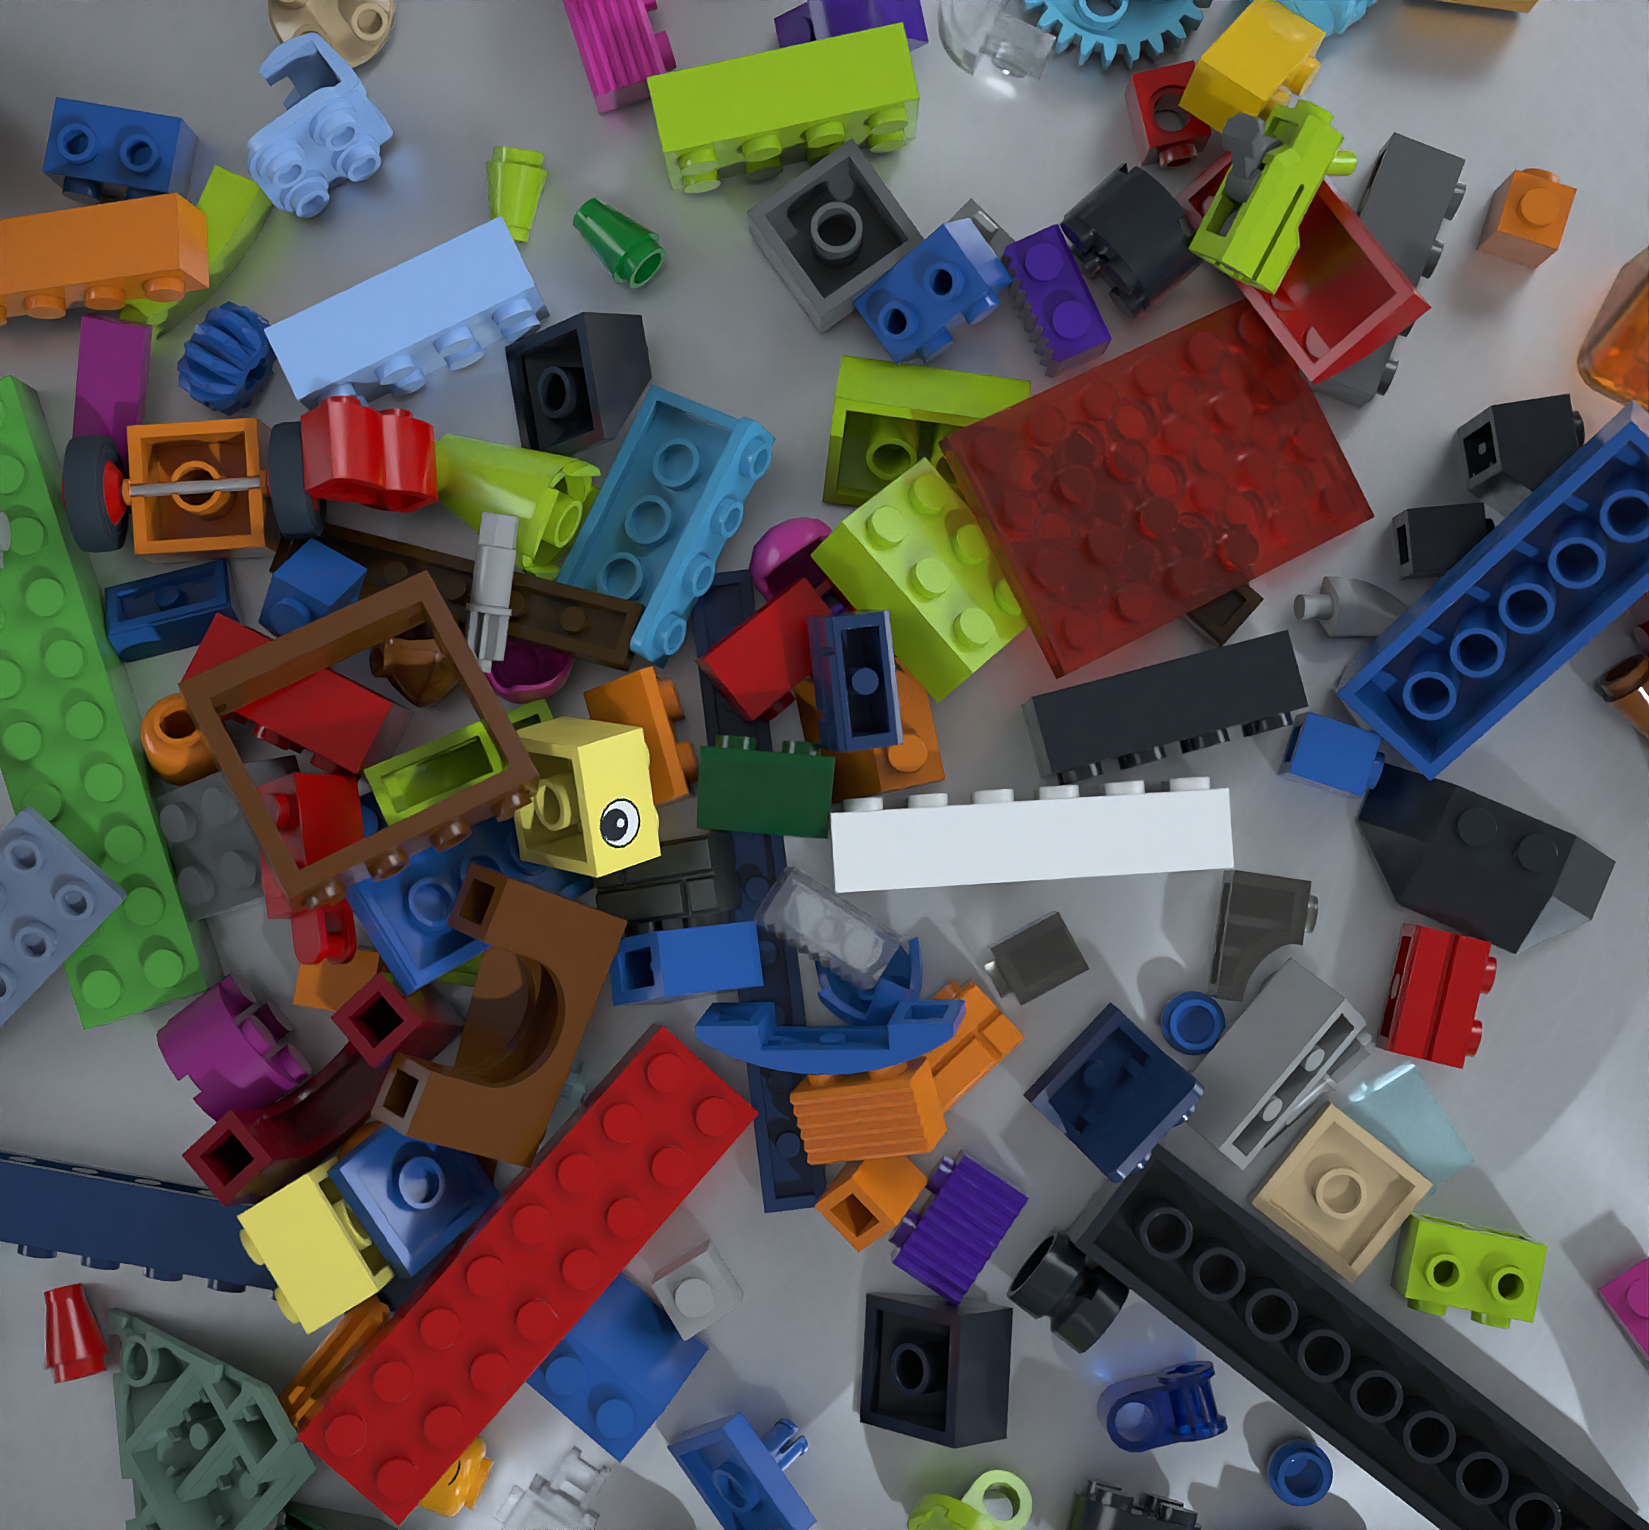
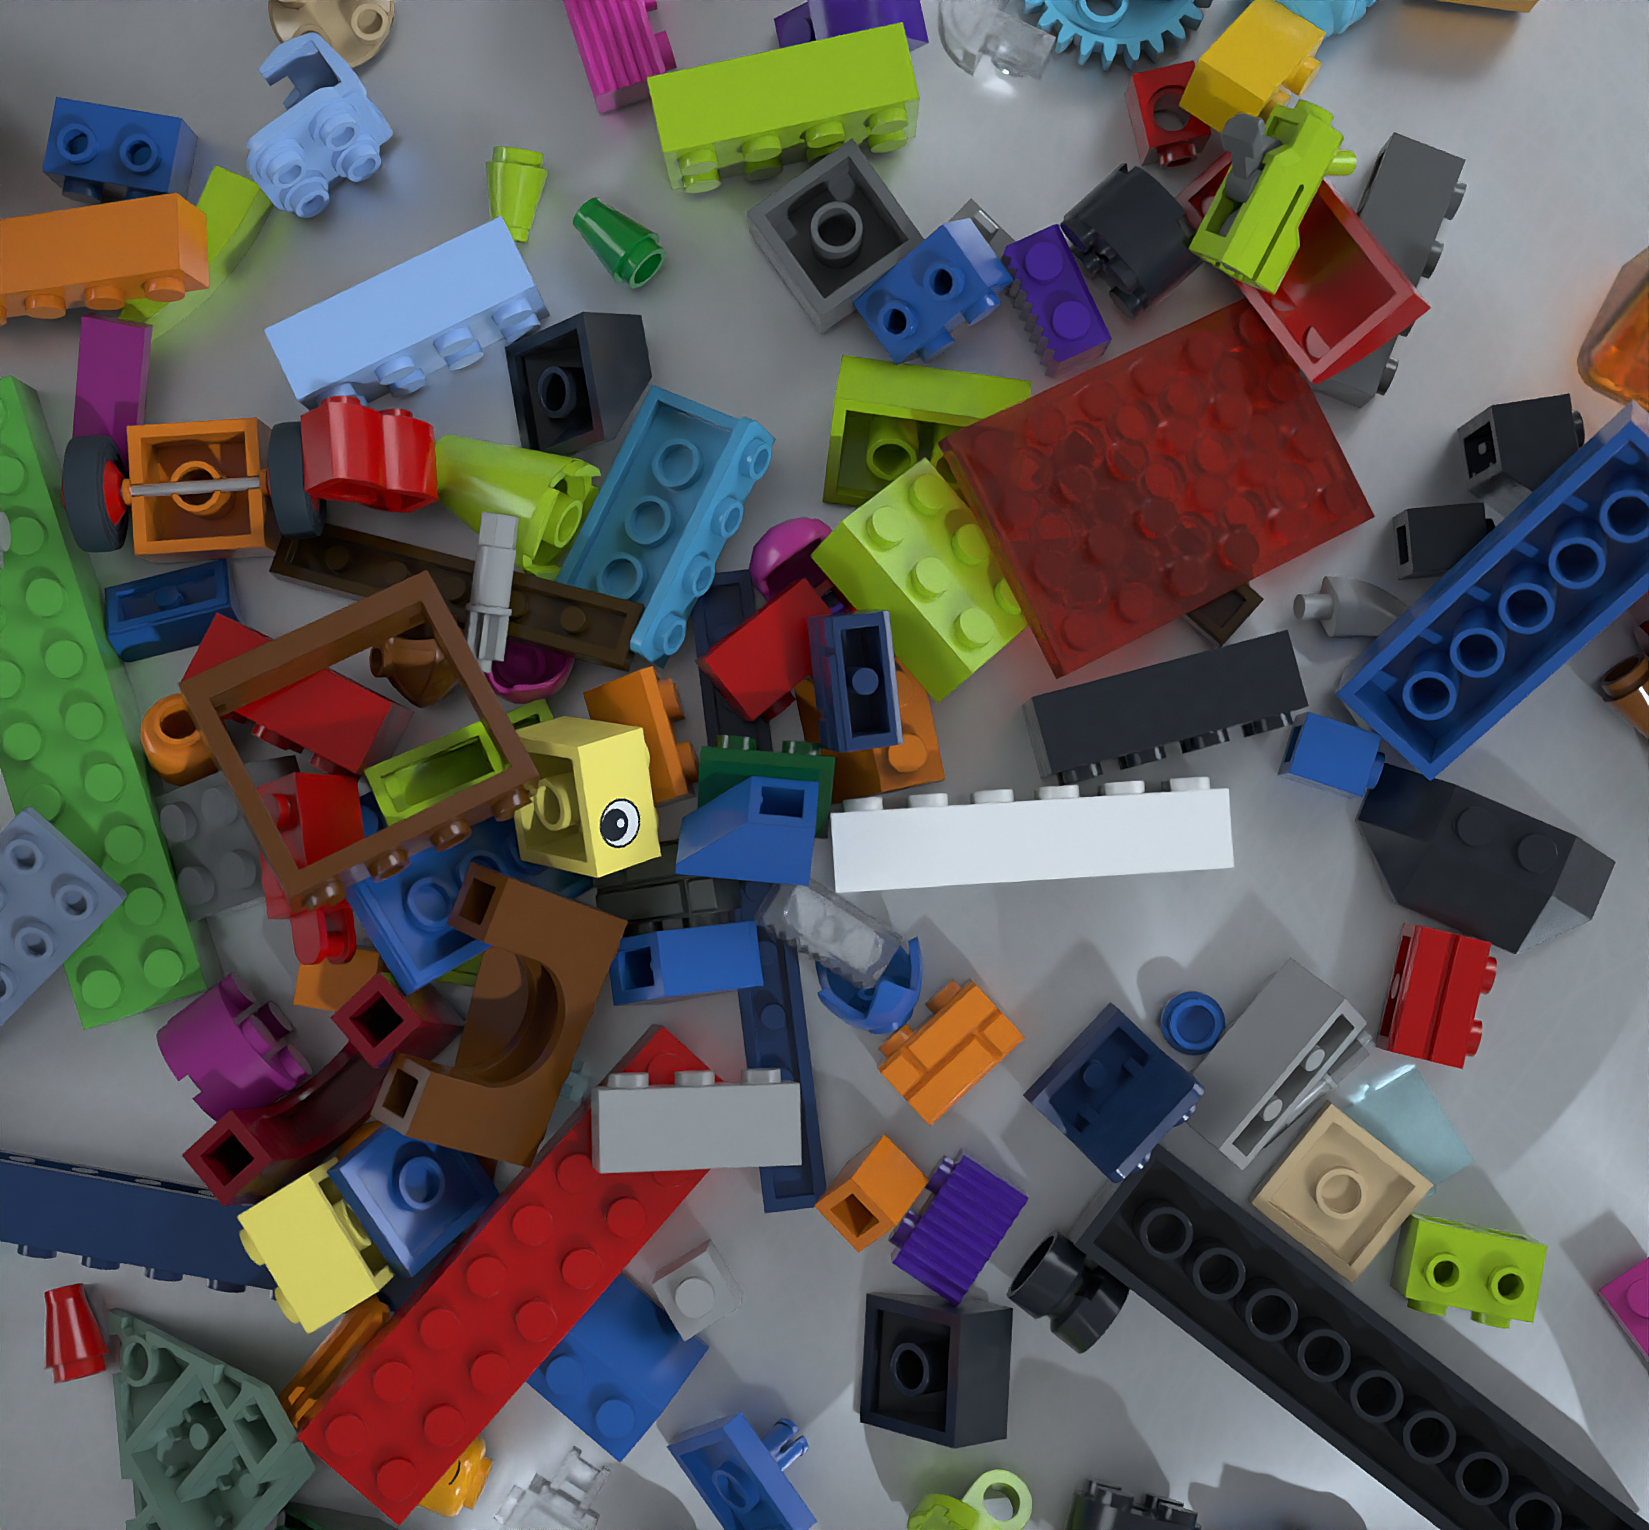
(227, 359): blue gear -> none
(310, 587): blue slope -> none
(695, 1122): none -> light grey brick
(752, 833): none -> blue slope
(752, 1035): blue slope -> none
(869, 1113): orange brick -> none
(1034, 959): clear smoke brick -> none
(1167, 1407): clear blue piece -> none
(1254, 920): clear smoke arch -> none
(1299, 1472): blue plate -> none
(1527, 217): orange brick -> none

